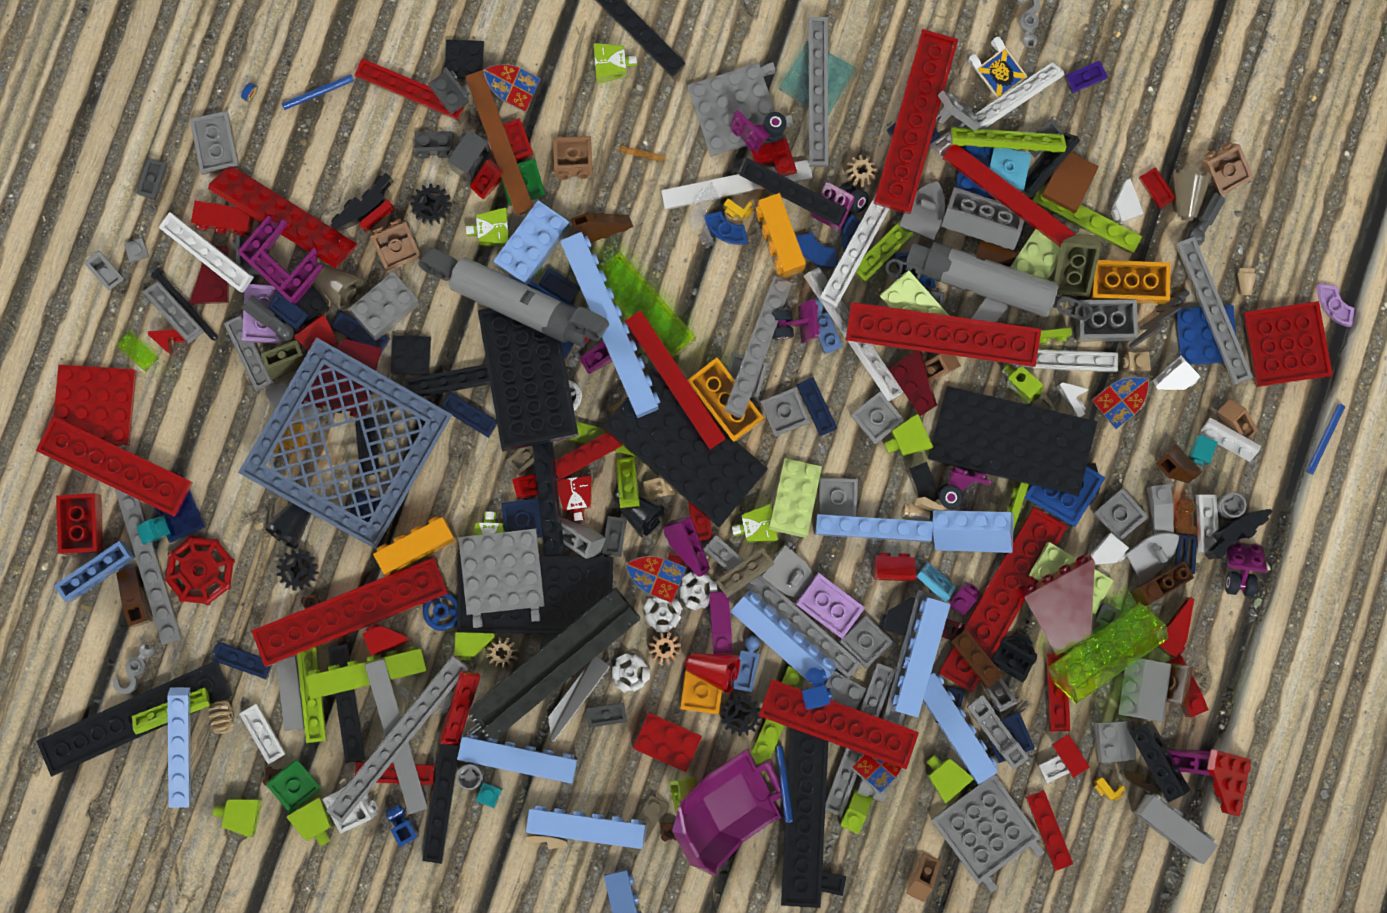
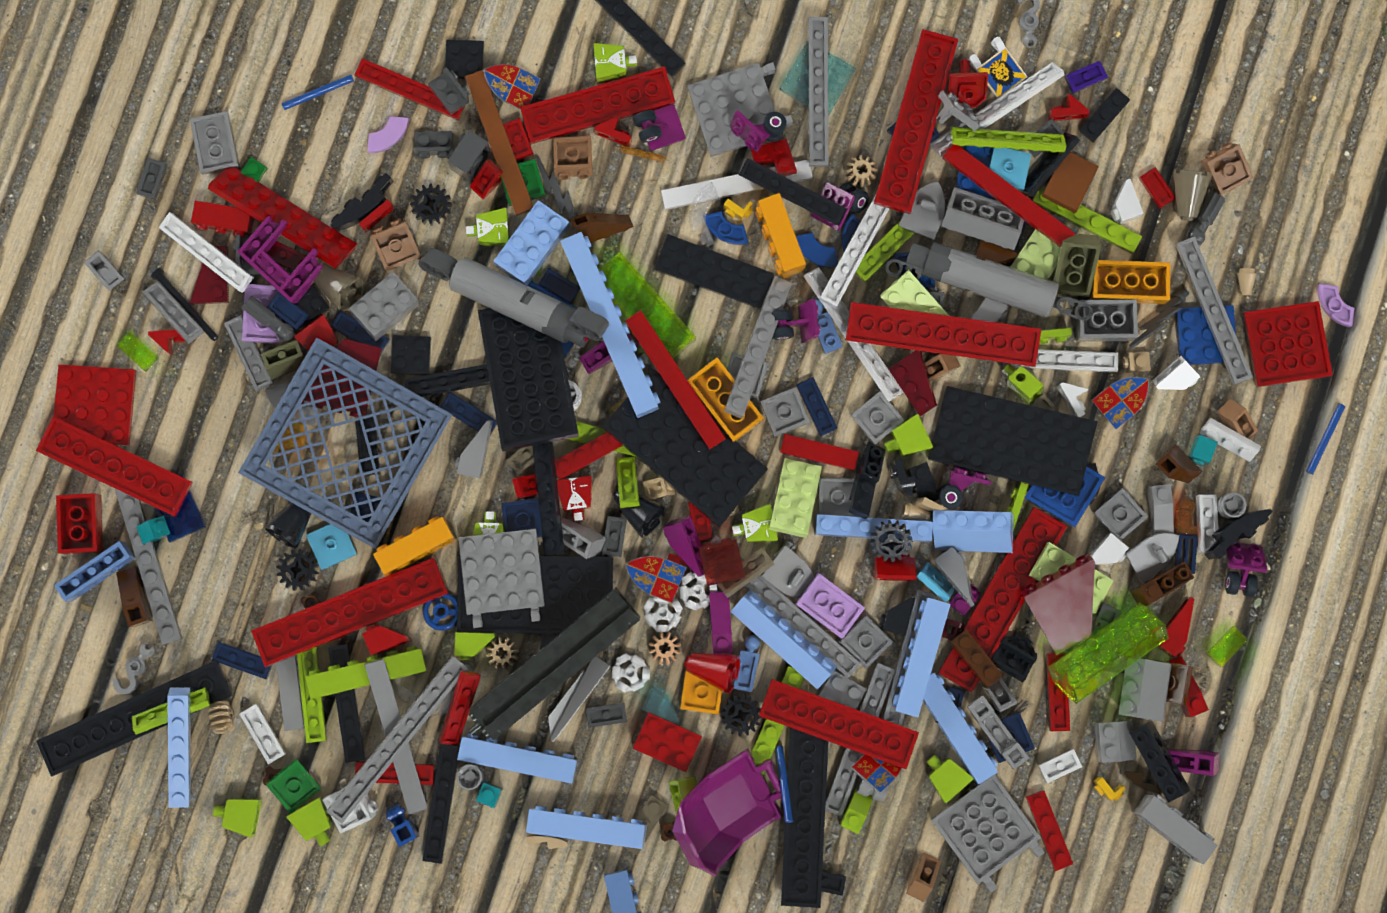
(136, 250): light grey plate -> none
(210, 572): red plate -> none
(249, 92): blue tile -> none
(254, 169): none -> green plate
(286, 256): none -> dark red plate
(331, 546): none -> medium azure plate
(388, 136): none -> lavender tile
(473, 457): none -> light grey slope
(552, 183): none -> dark grey piece
(597, 105): none -> red plate
(609, 131): none -> red slope
(660, 127): none -> magenta plate
(660, 704): none -> clear light blue slope
(714, 271): none -> black plate
(721, 561): none -> clear red plate
(818, 694): blue brick -> none
(819, 452): none -> red tile
(866, 480): none -> black slope
(900, 540): none -> black gear
(902, 483): none -> black slope
(954, 569): none -> light grey slope
(968, 86): none -> red piece
(1070, 755): red tile -> none
(1073, 110): none -> red slope
(1104, 115): none -> black plate
(1227, 646): none -> clear neon green plate
(1230, 779): red plate -> none

